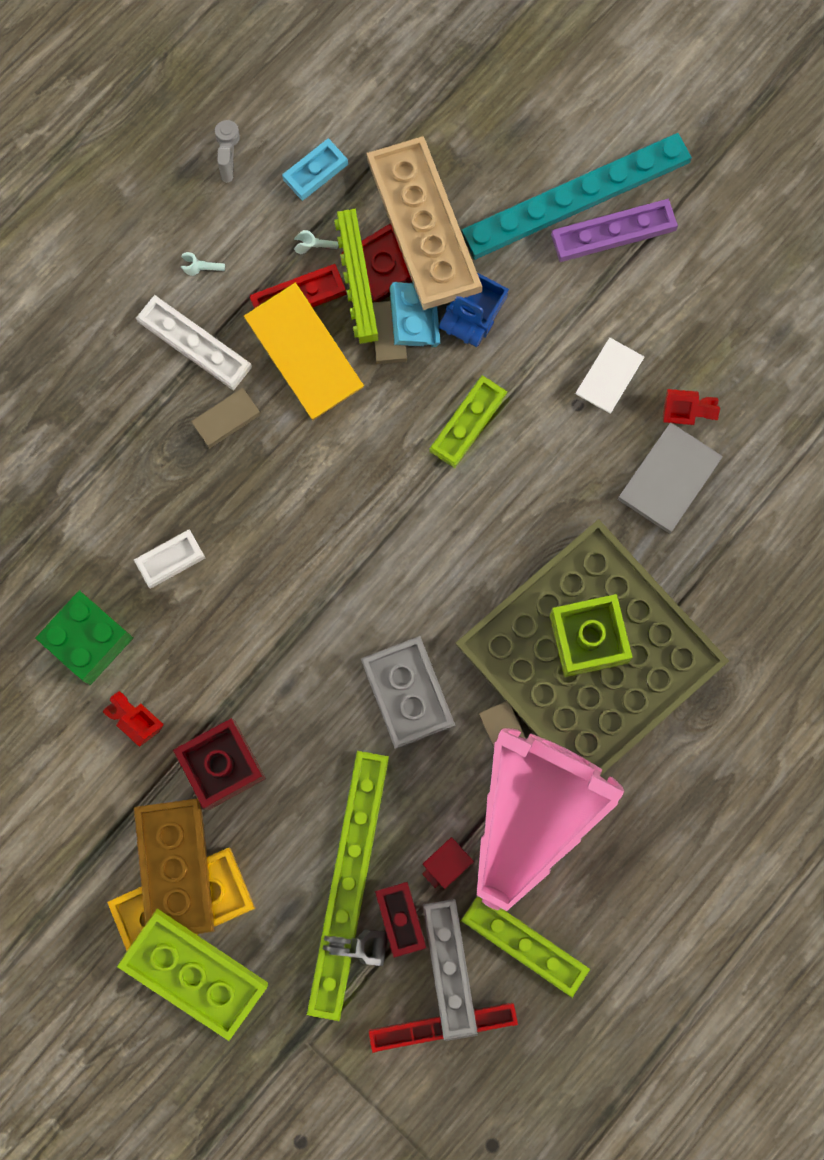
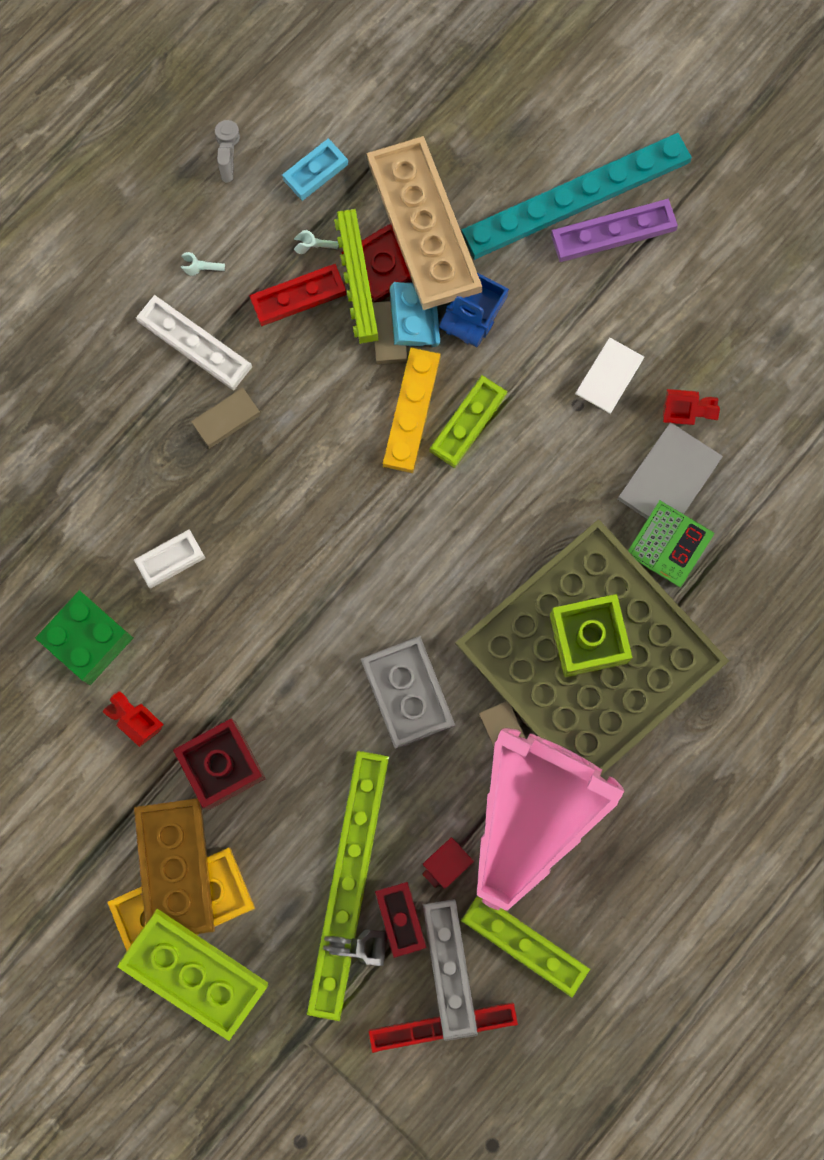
(303, 351): yellow tile -> none
(411, 410): none -> yellow plate
(670, 543): none -> tile

